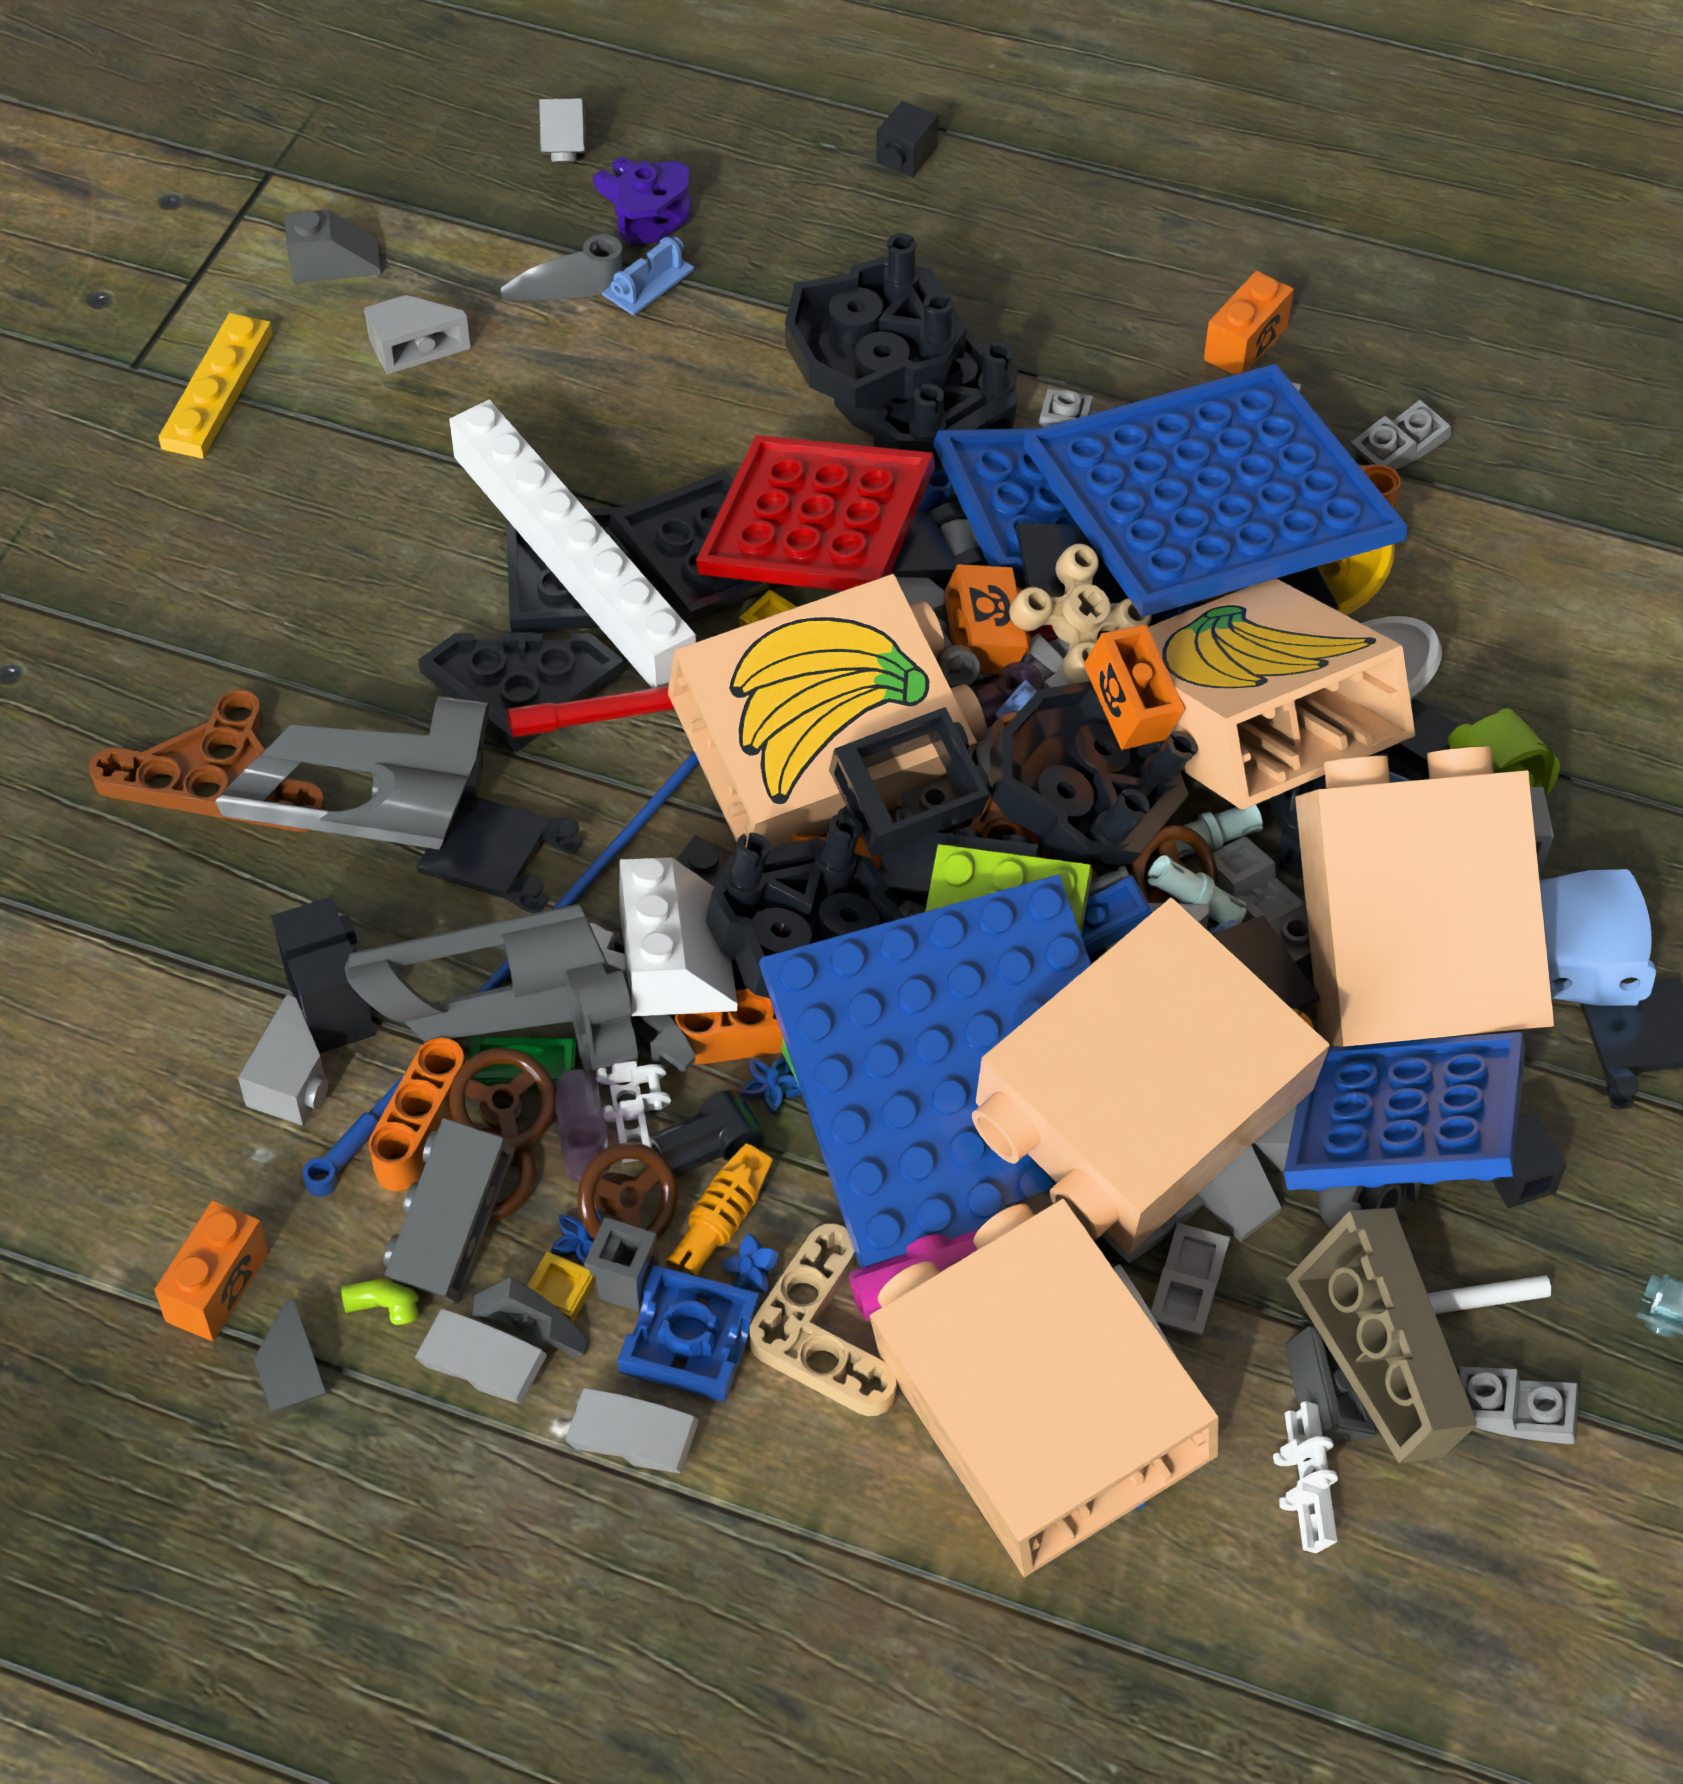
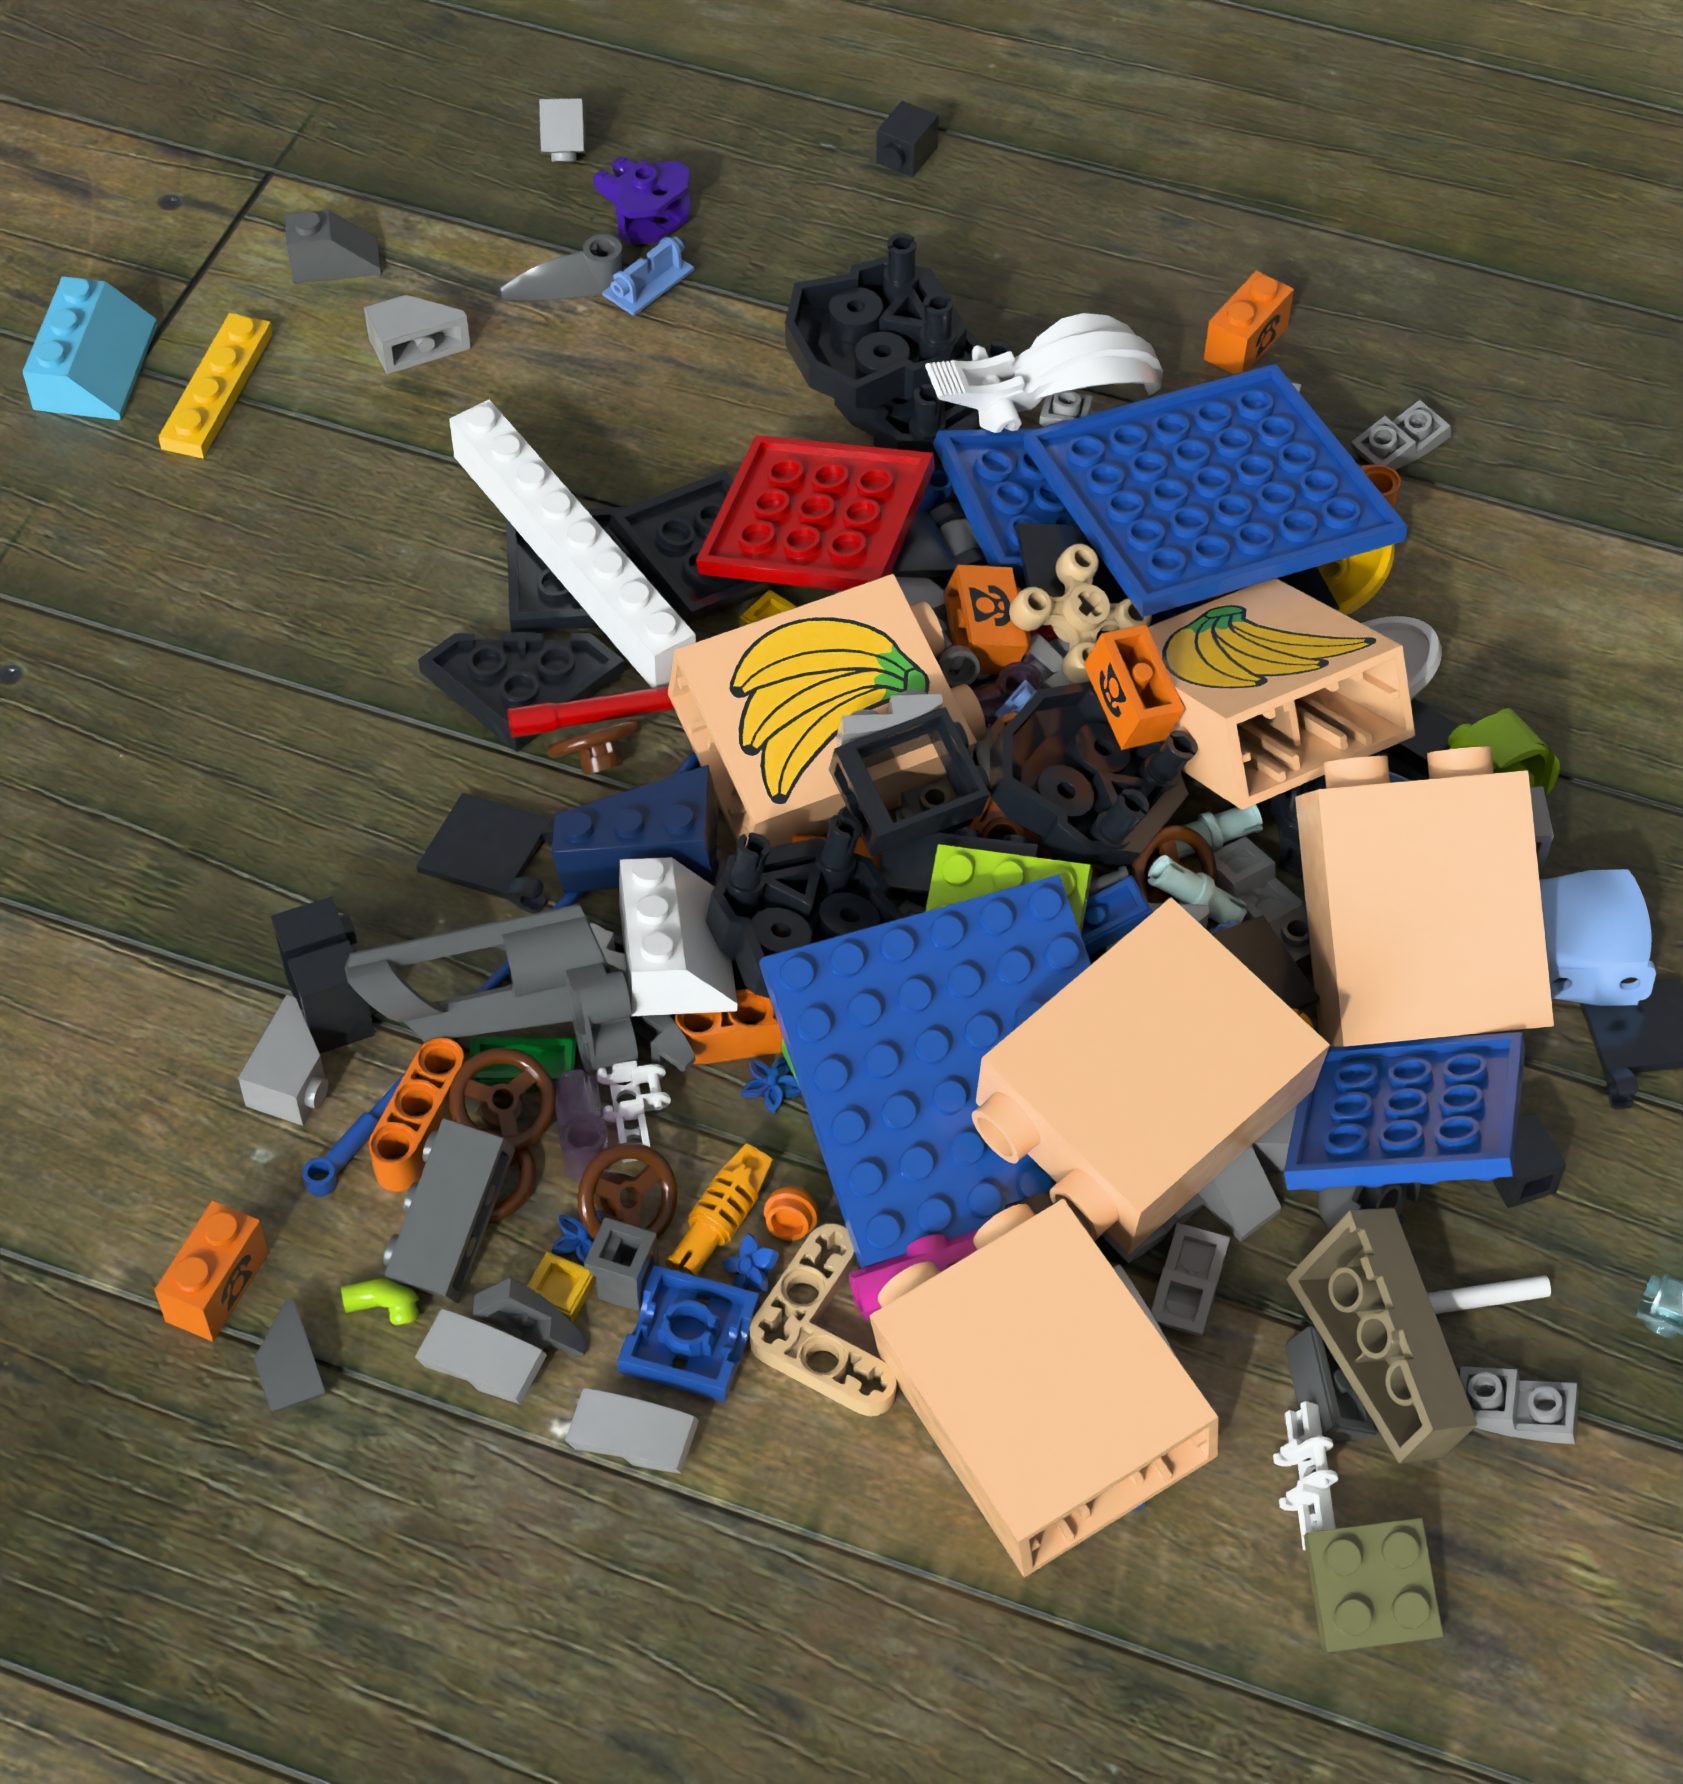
(88, 351): none -> medium azure slope
(191, 765): dark orange beam -> none
(414, 776): dark grey panel -> none
(597, 748): none -> reddish brown piece
(651, 821): none -> dark blue wedge
(715, 1132): black piece -> none
(790, 1213): none -> orange plate
(900, 709): none -> light grey slope
(1066, 357): none -> white piece
(1372, 1585): none -> olive plate

